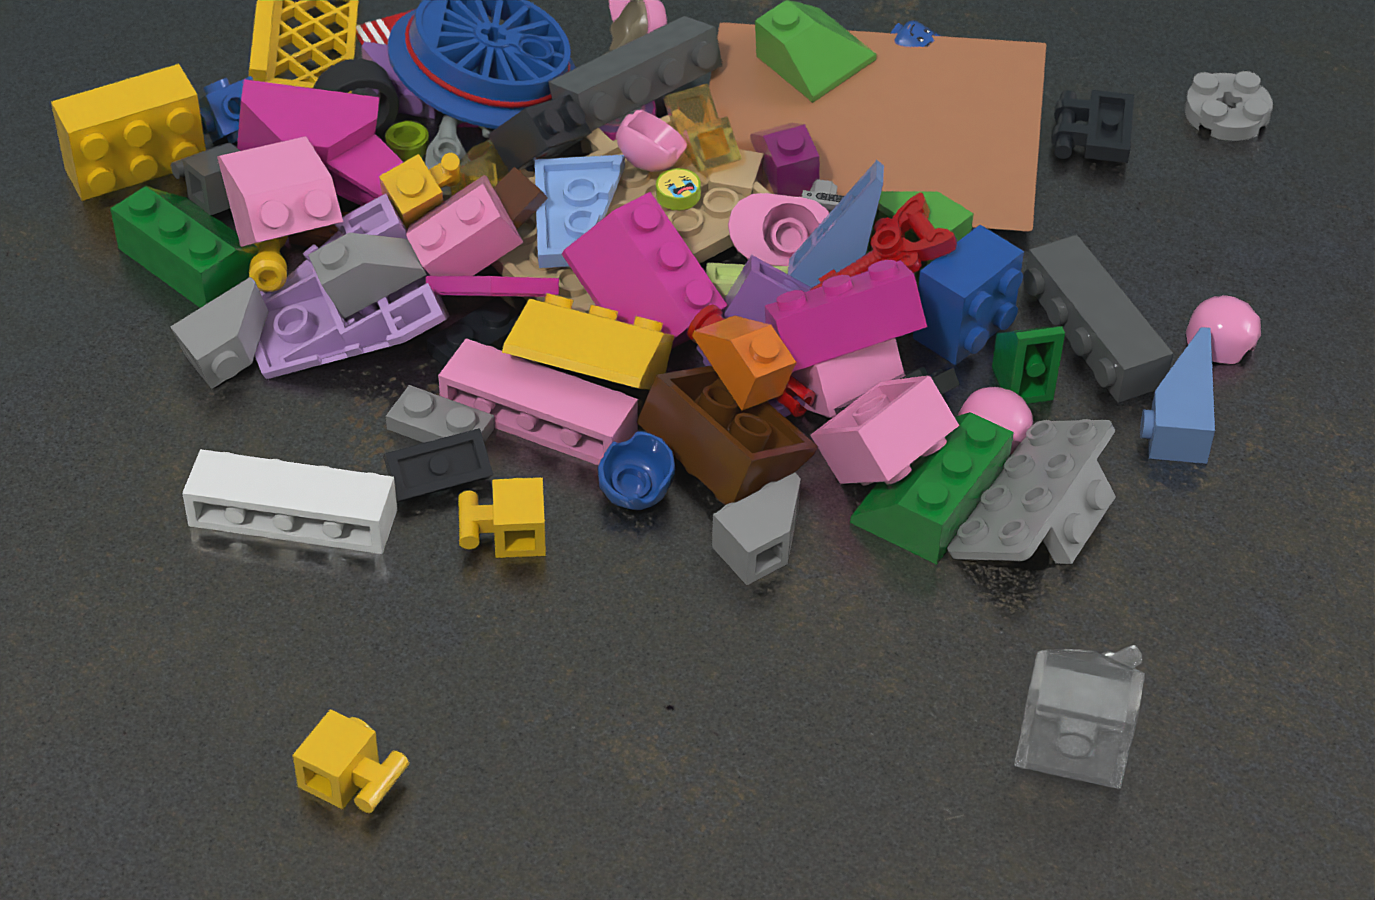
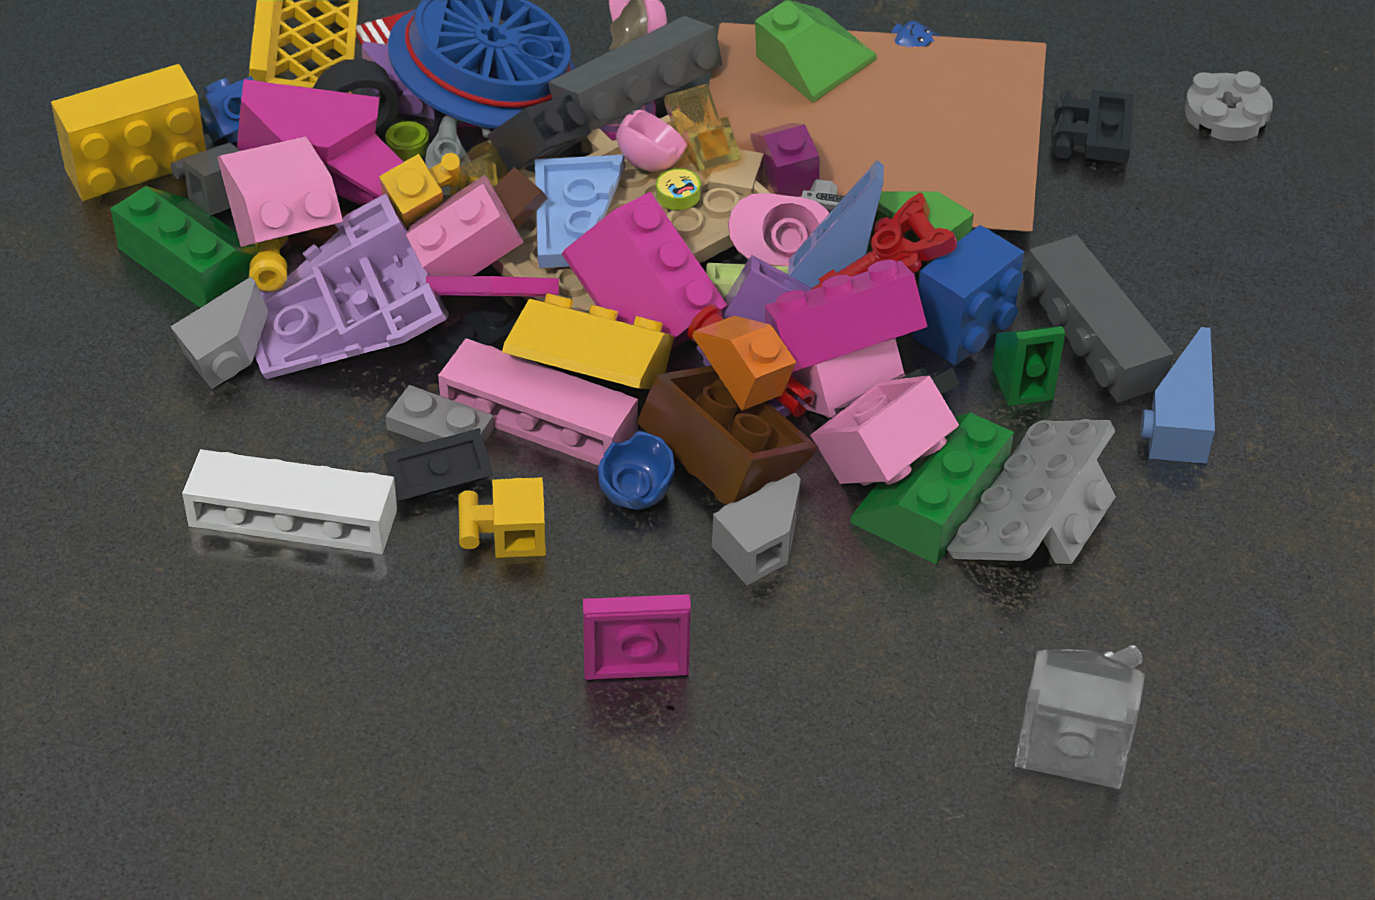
(343, 758): yellow brick -> none
(364, 269): light grey slope -> none
(636, 636): none -> dark pink tile
(1001, 408): bright pink hair -> none
(1232, 325): bright pink hair -> none

